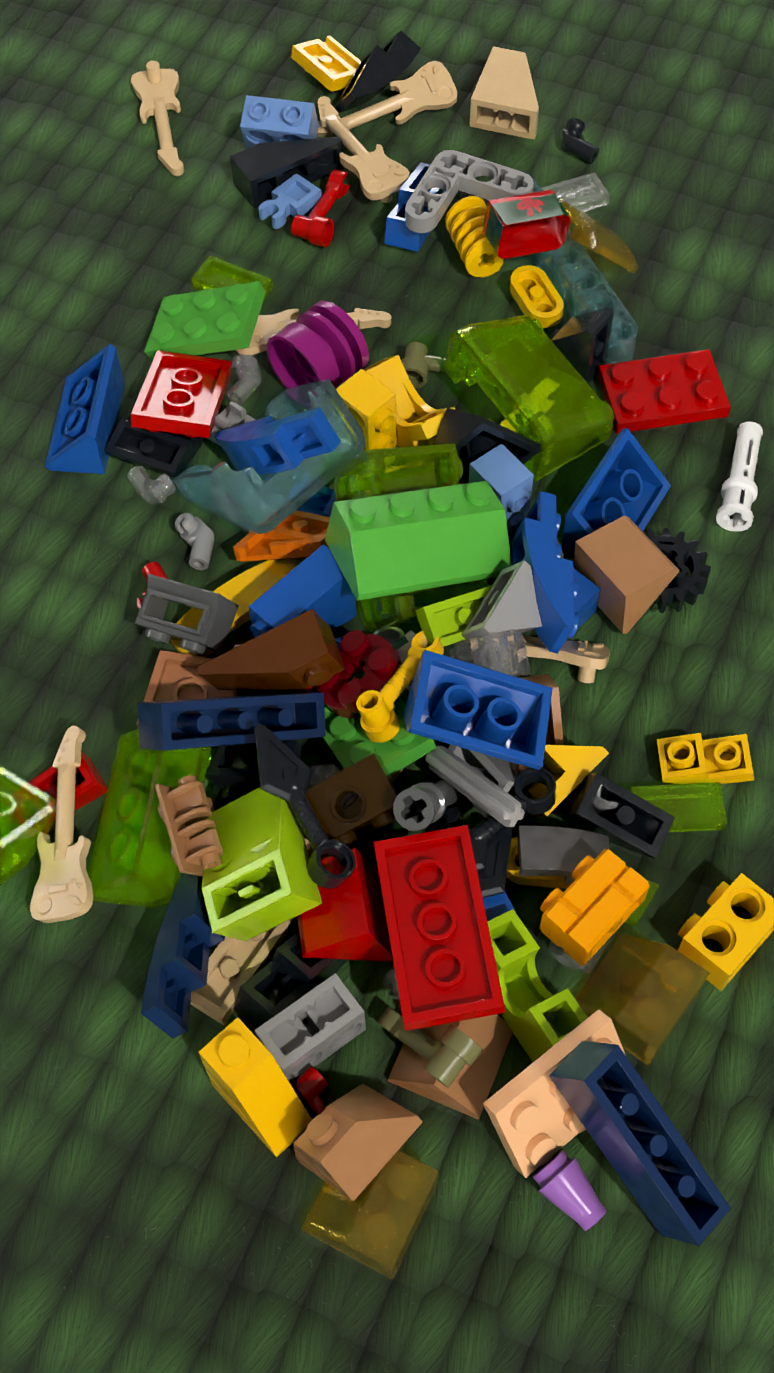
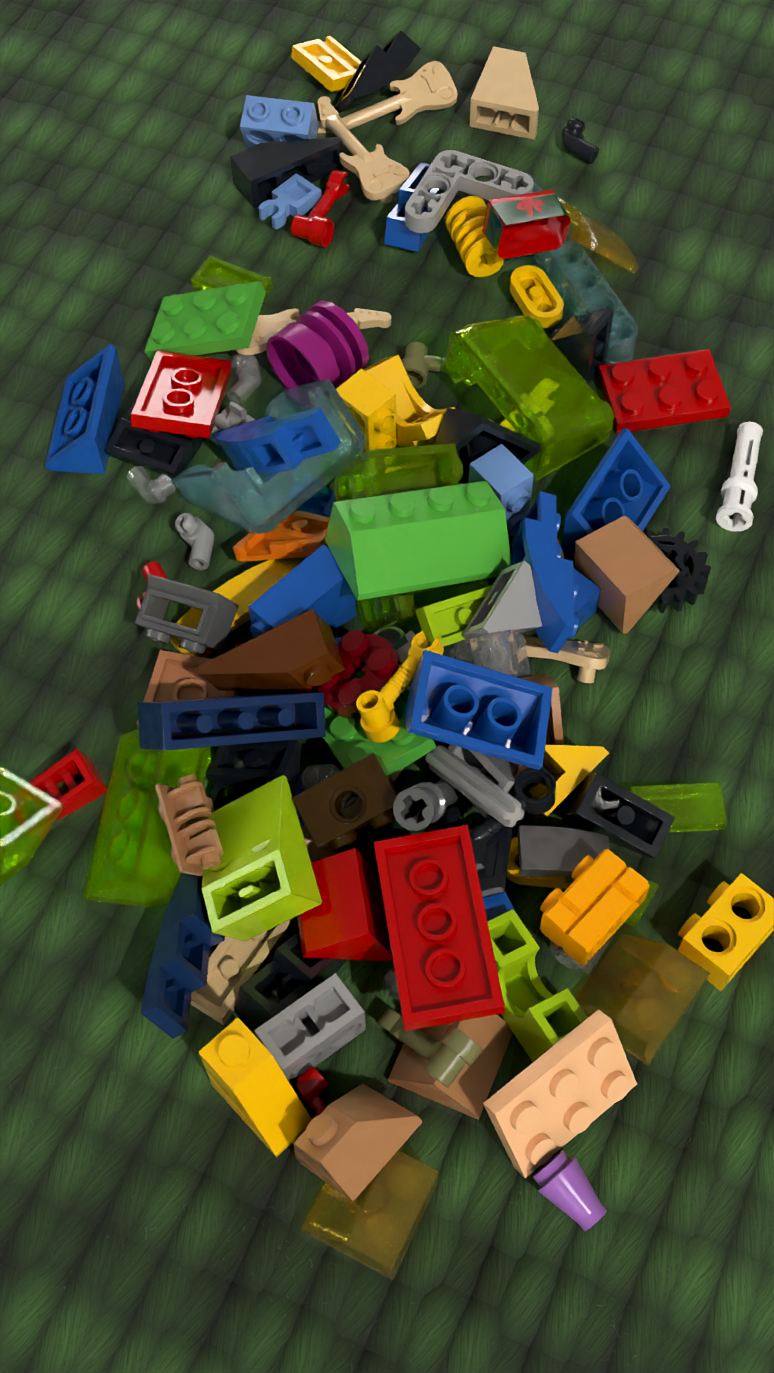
(63, 882): tan piece -> none
(158, 93): tan piece -> none
(288, 778): black piece -> none
(582, 200): clear tile -> none
(640, 1141): dark blue brick -> none
(694, 760): yellow slope -> none

